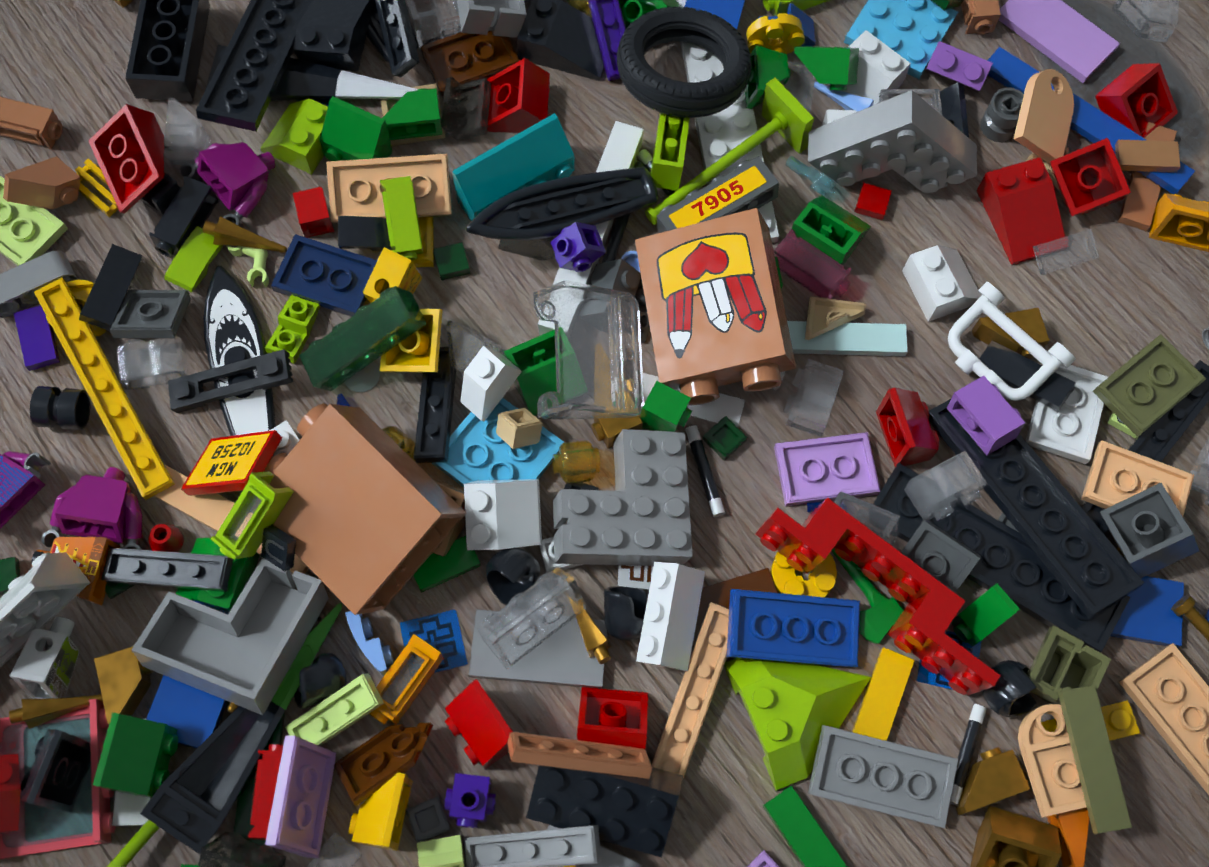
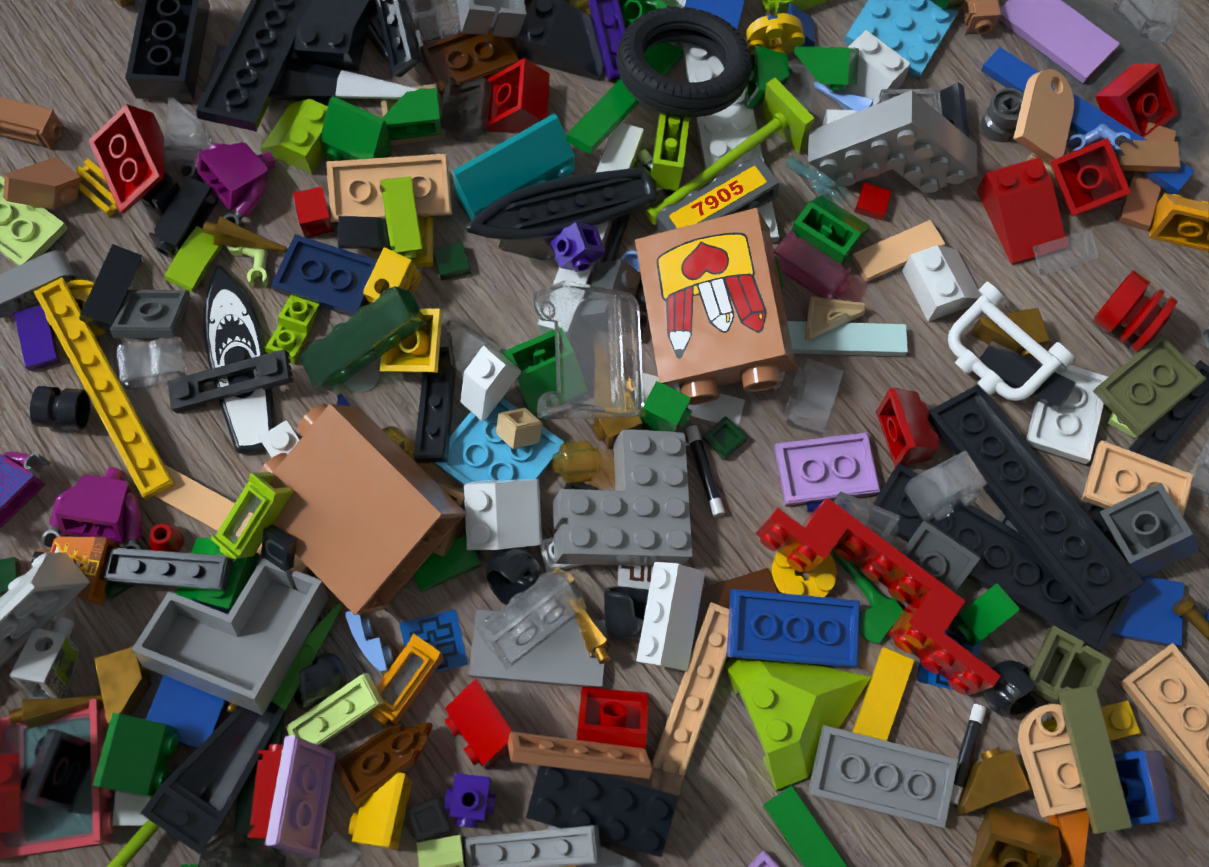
(230, 461): tile -> none
(618, 102): none -> green tile
(895, 251): none -> light nougat tile
(959, 66): medium lavender brick -> none
(985, 415): medium lavender brick -> none
(1101, 131): none -> medium blue arm
(1135, 311): none -> red wheel
(1145, 787): none -> blue slope

